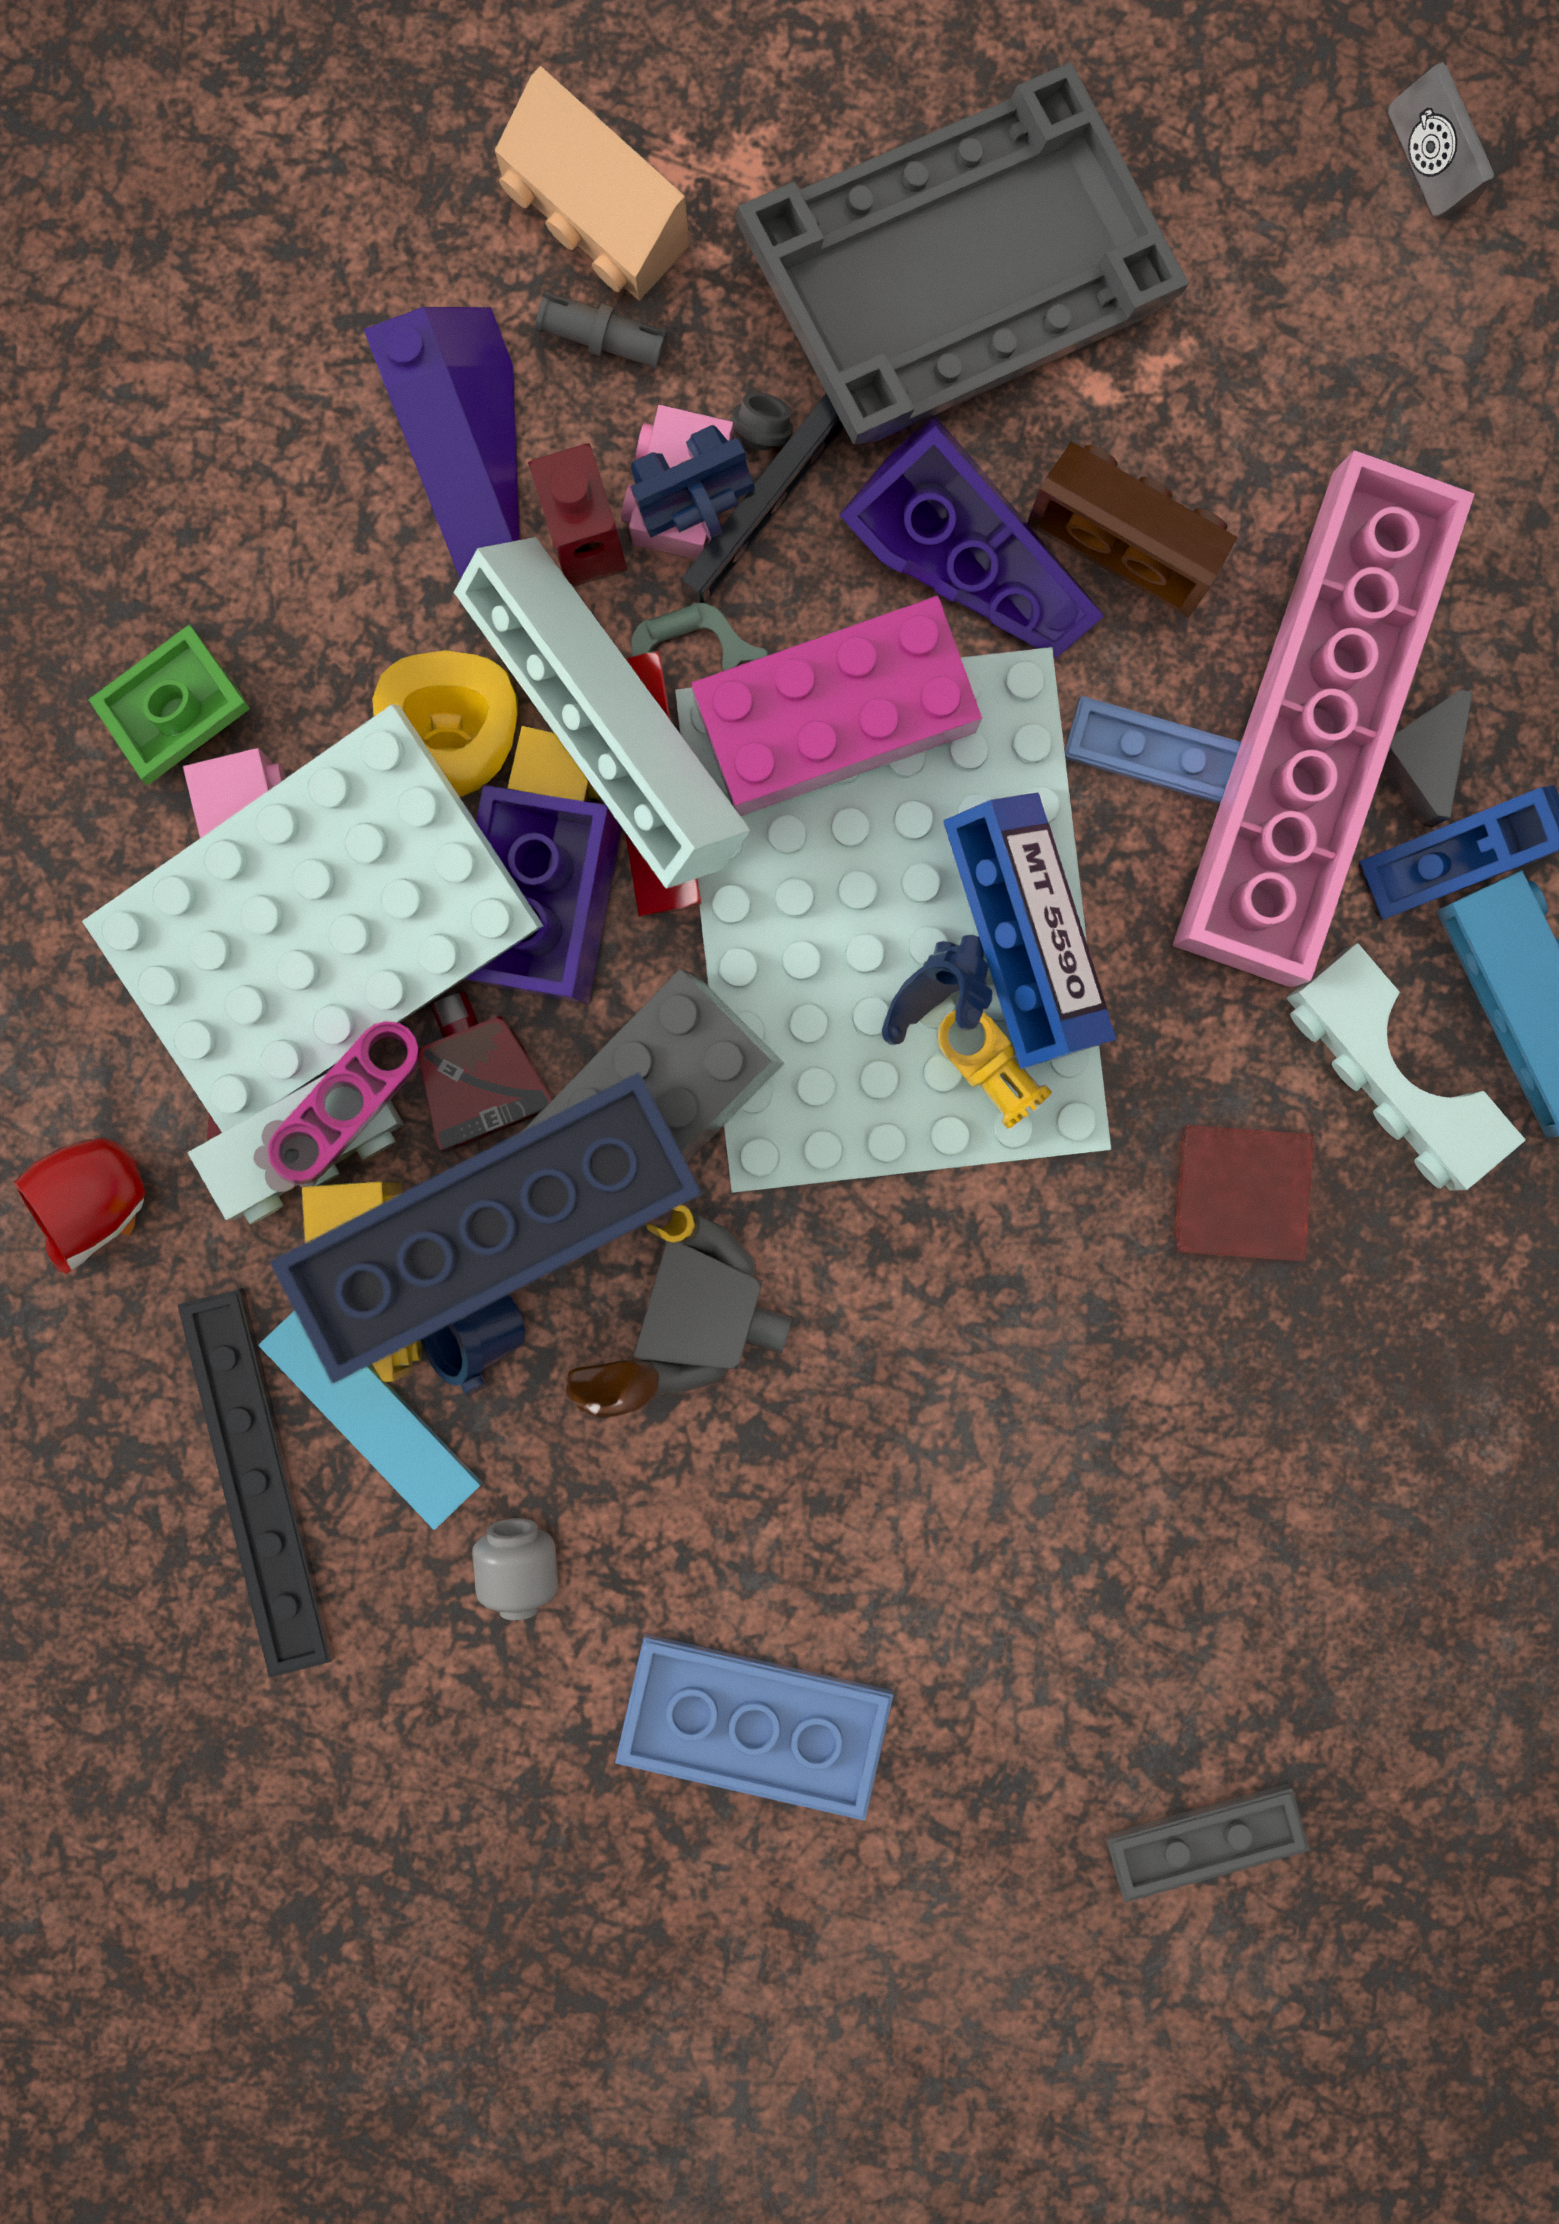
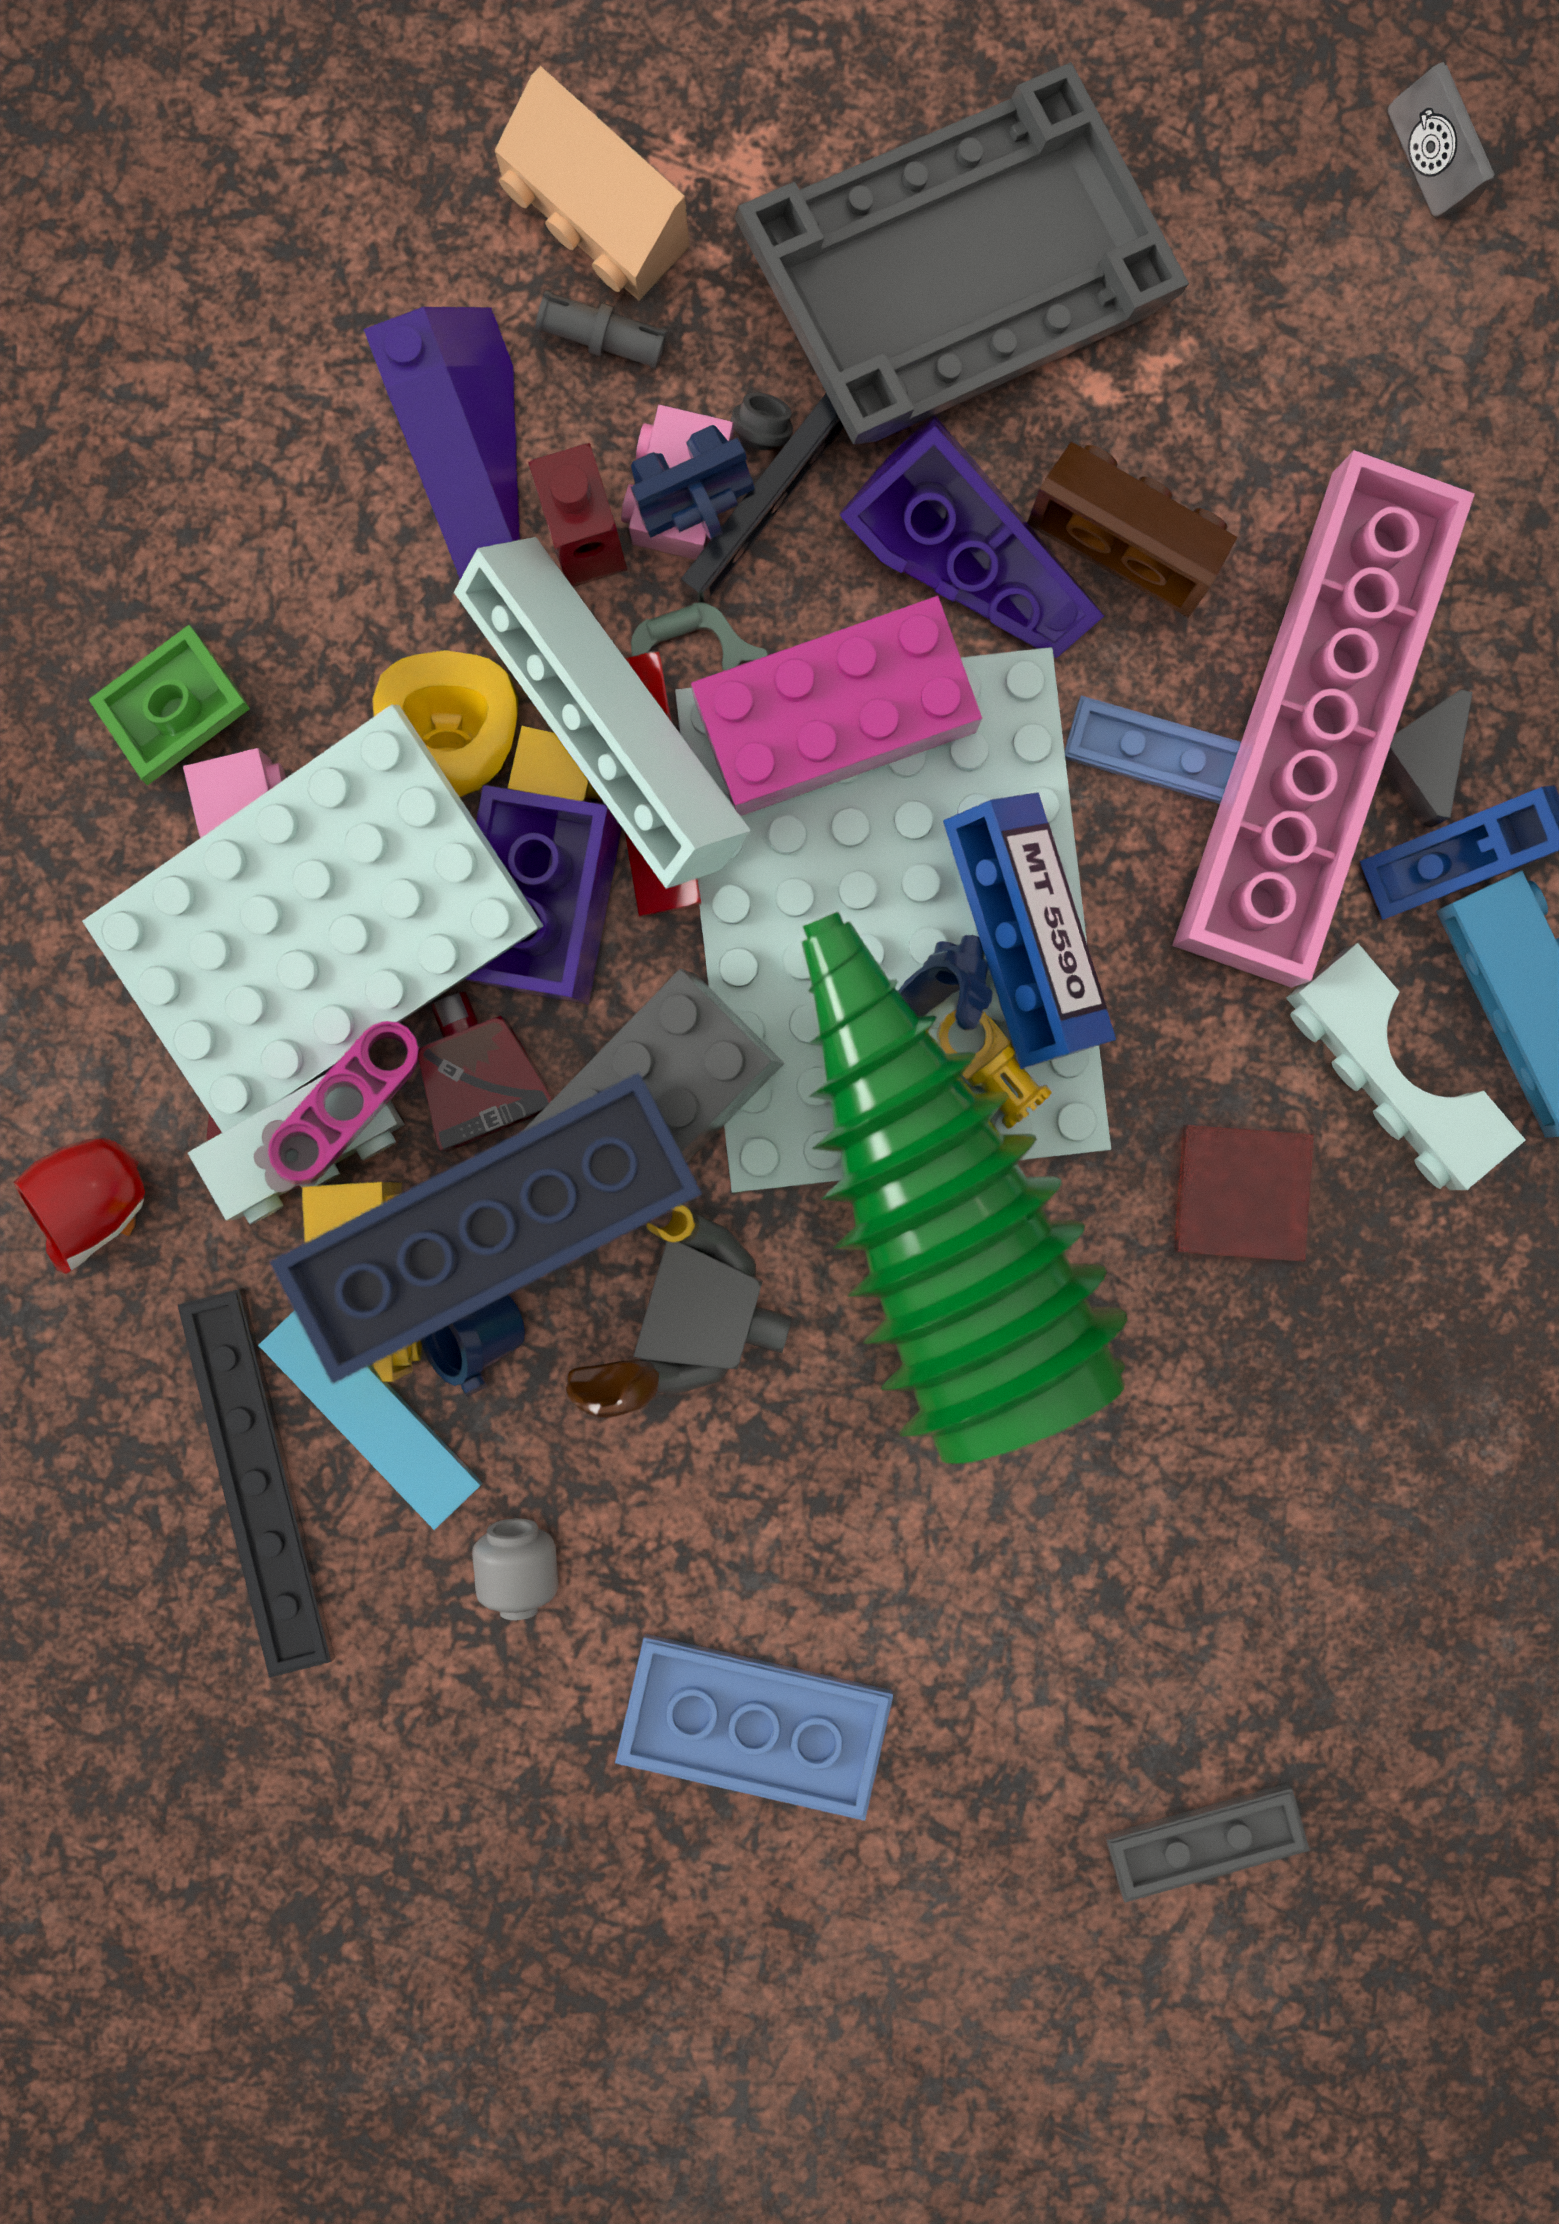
(951, 1226): none -> green cone

